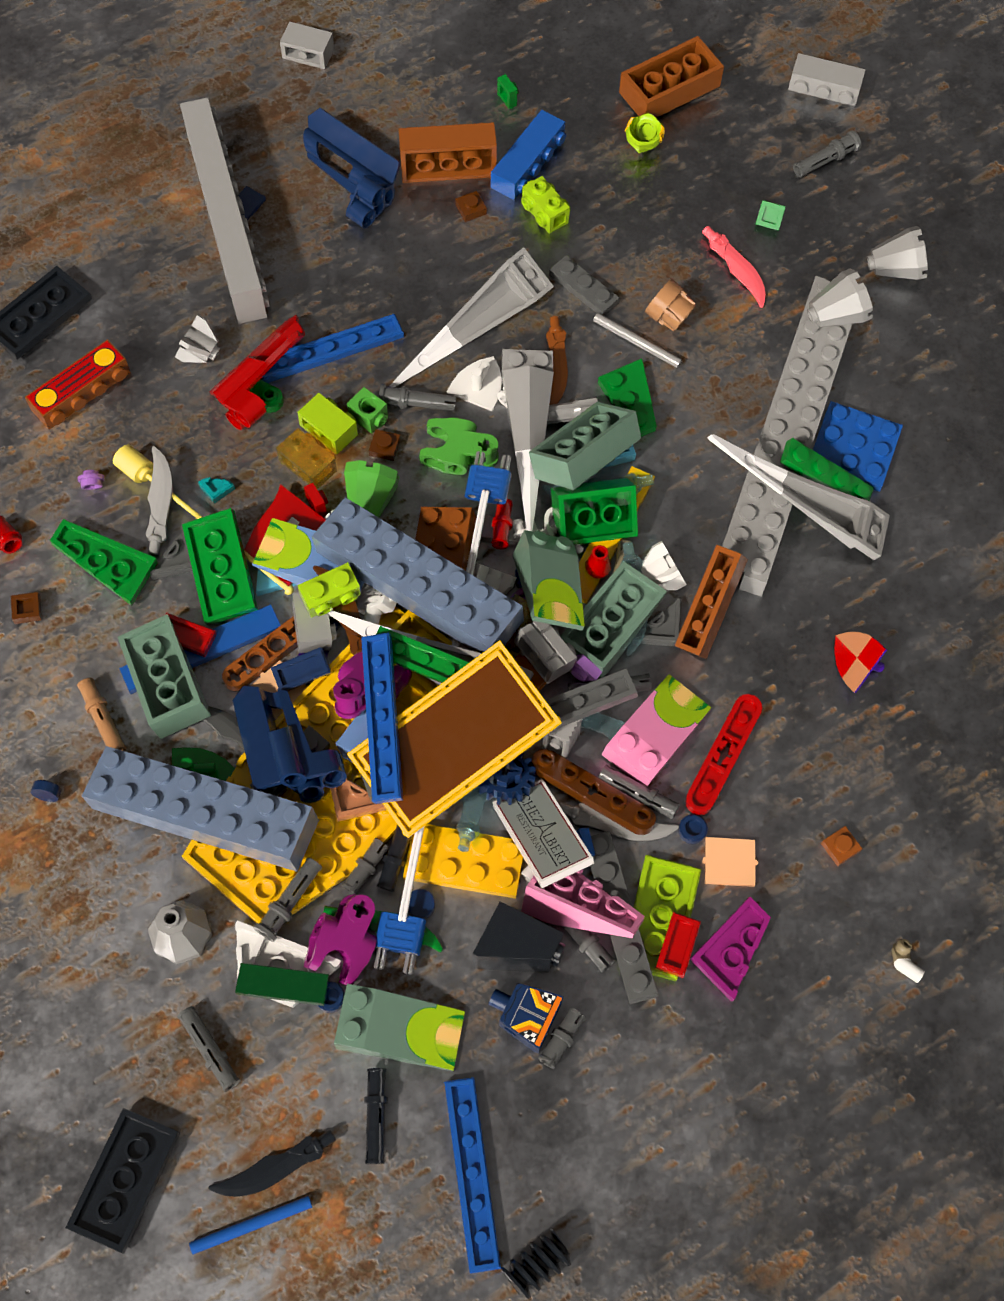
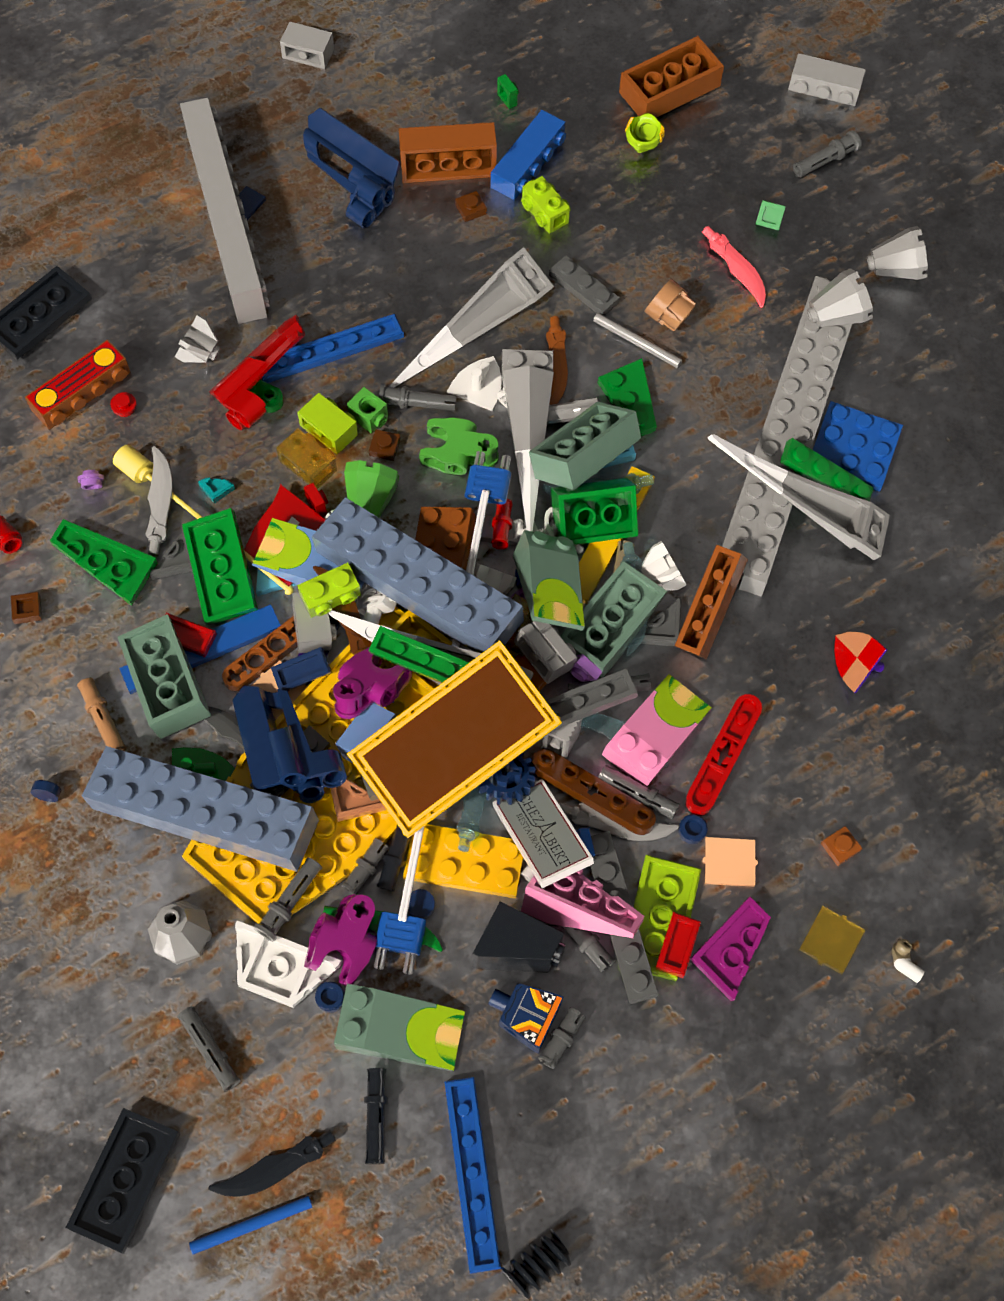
(123, 404): none -> red plate
(282, 984): dark green tile -> none
(382, 719): blue tile -> none
(598, 563): red cone -> none
(832, 940): none -> clear yellow piece

